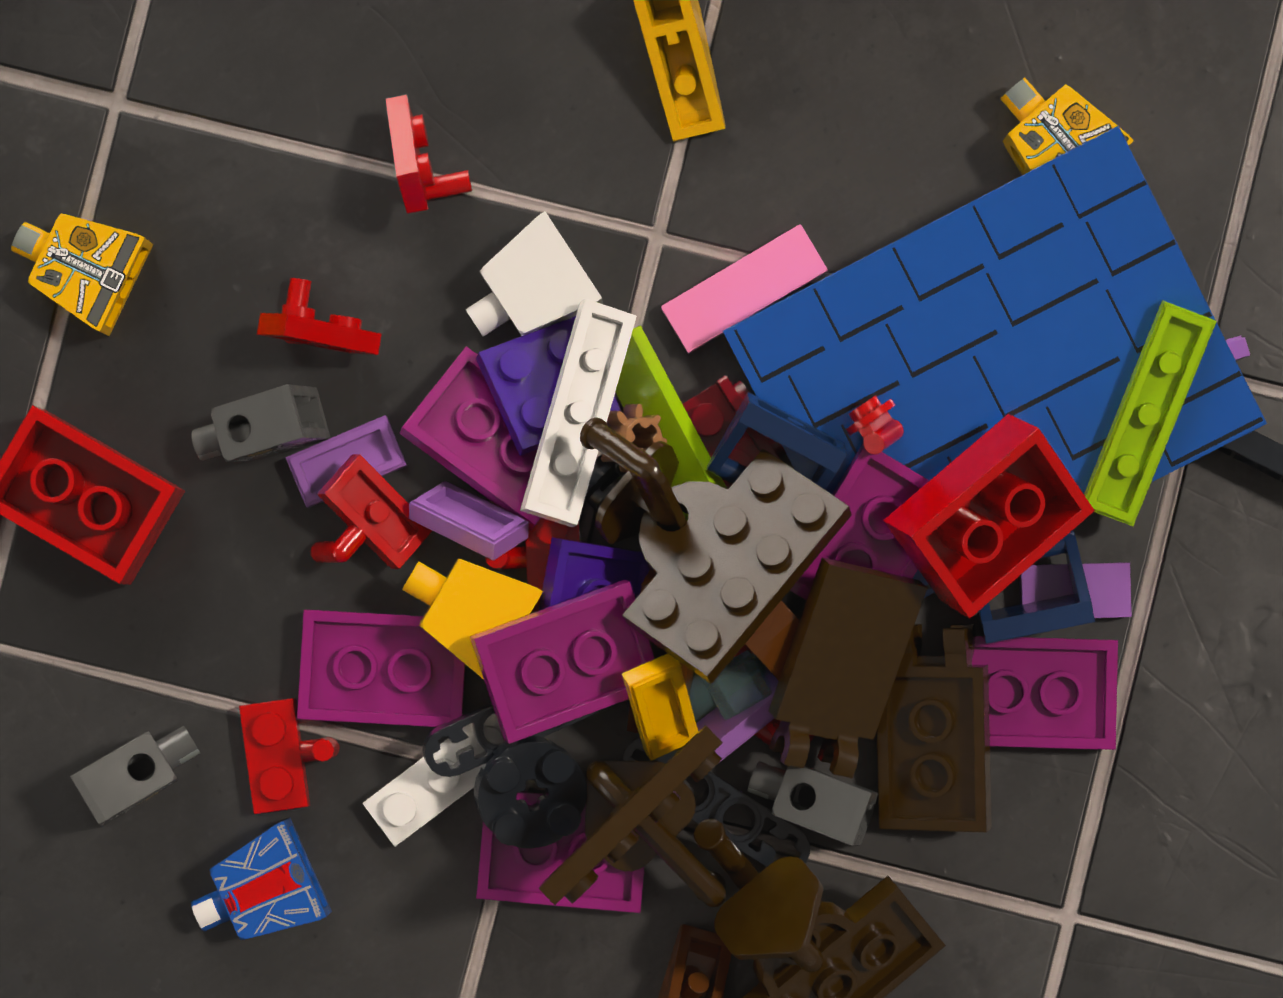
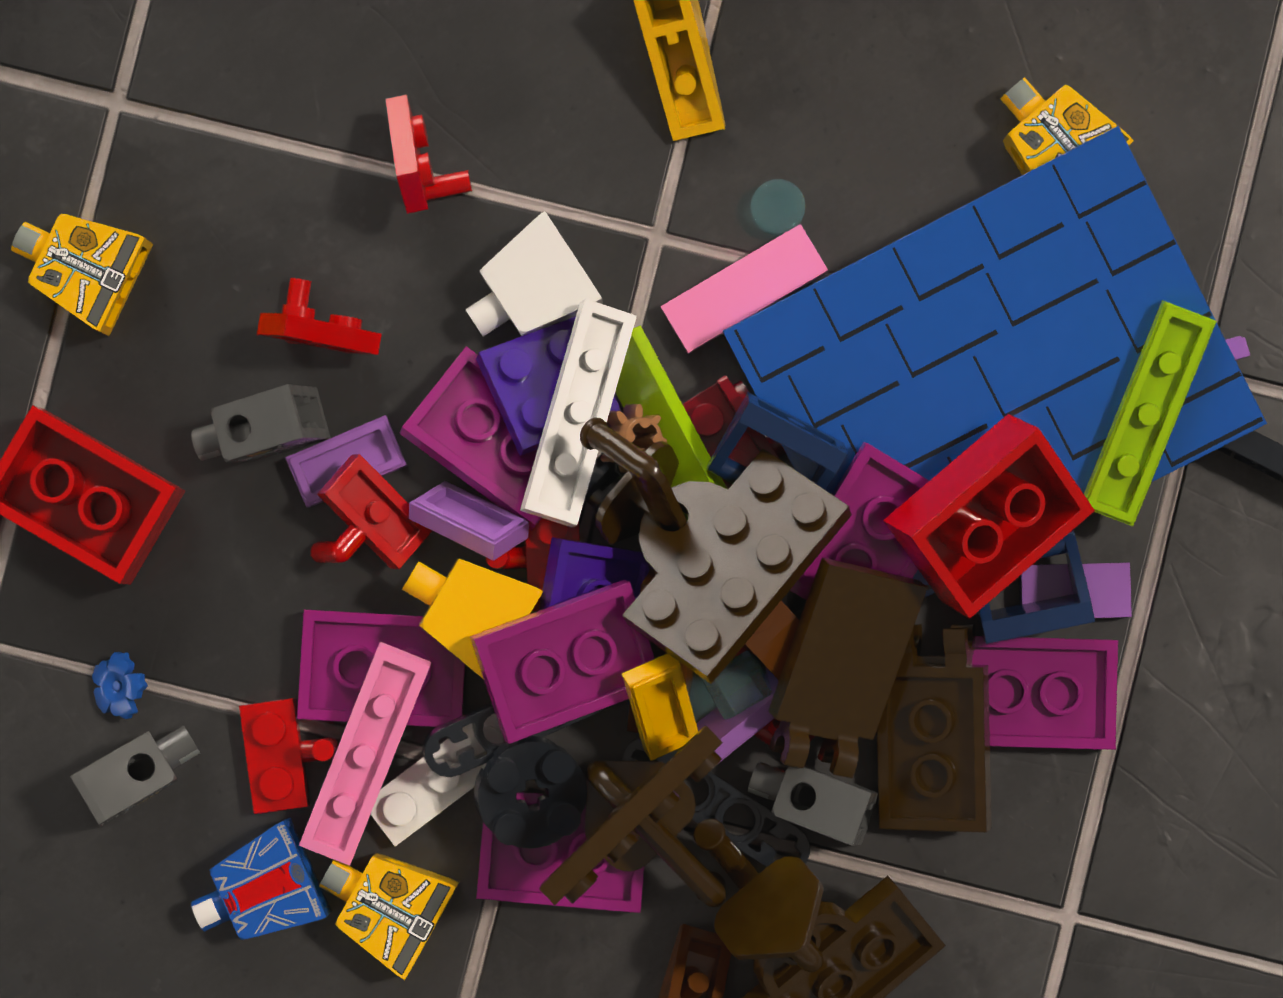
(118, 685): none -> blue plant
(365, 753): none -> bright pink plate
(389, 907): none -> torso
(777, 206): none -> clear light blue tile
(875, 425): red plate -> none

